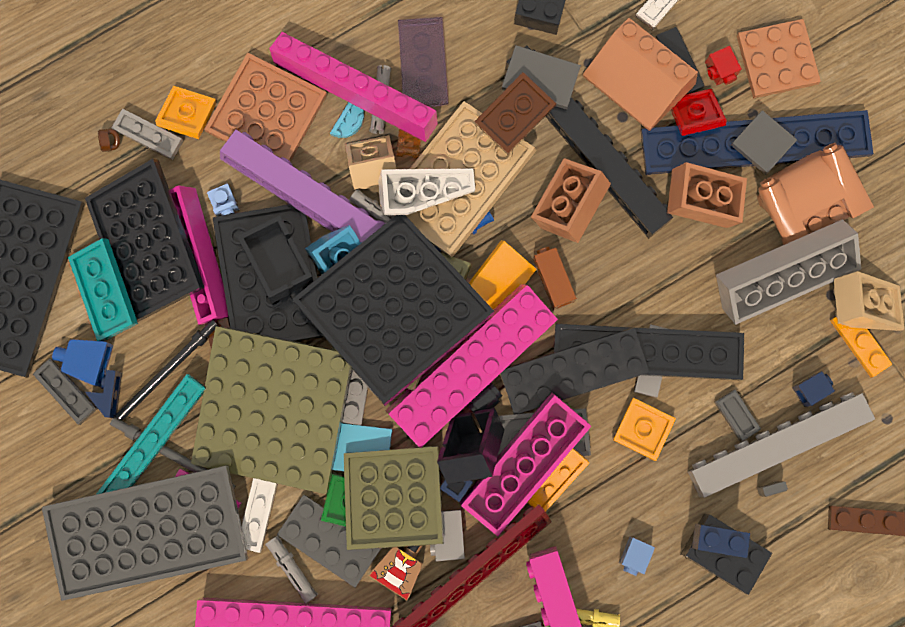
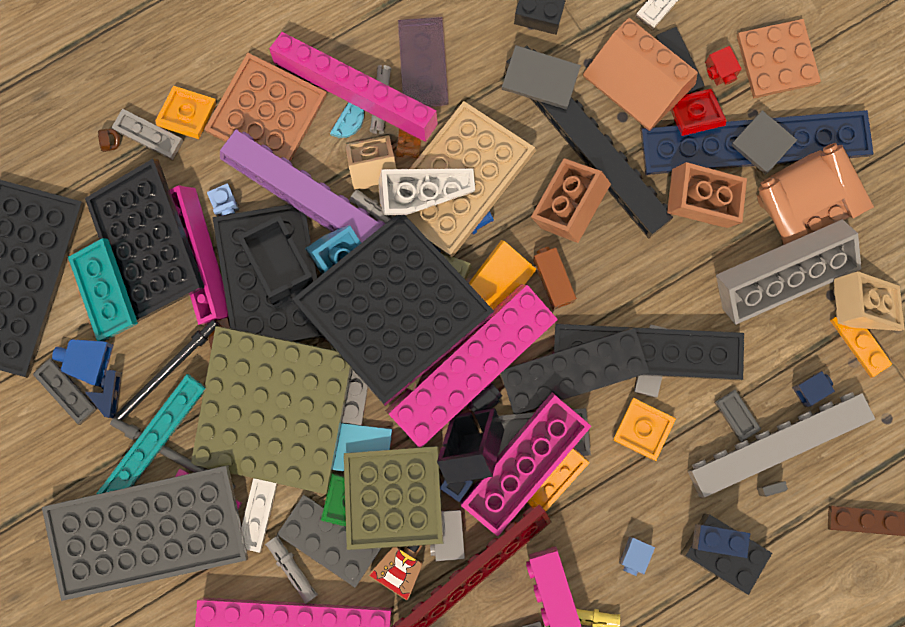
(515, 113): reddish brown plate -> none

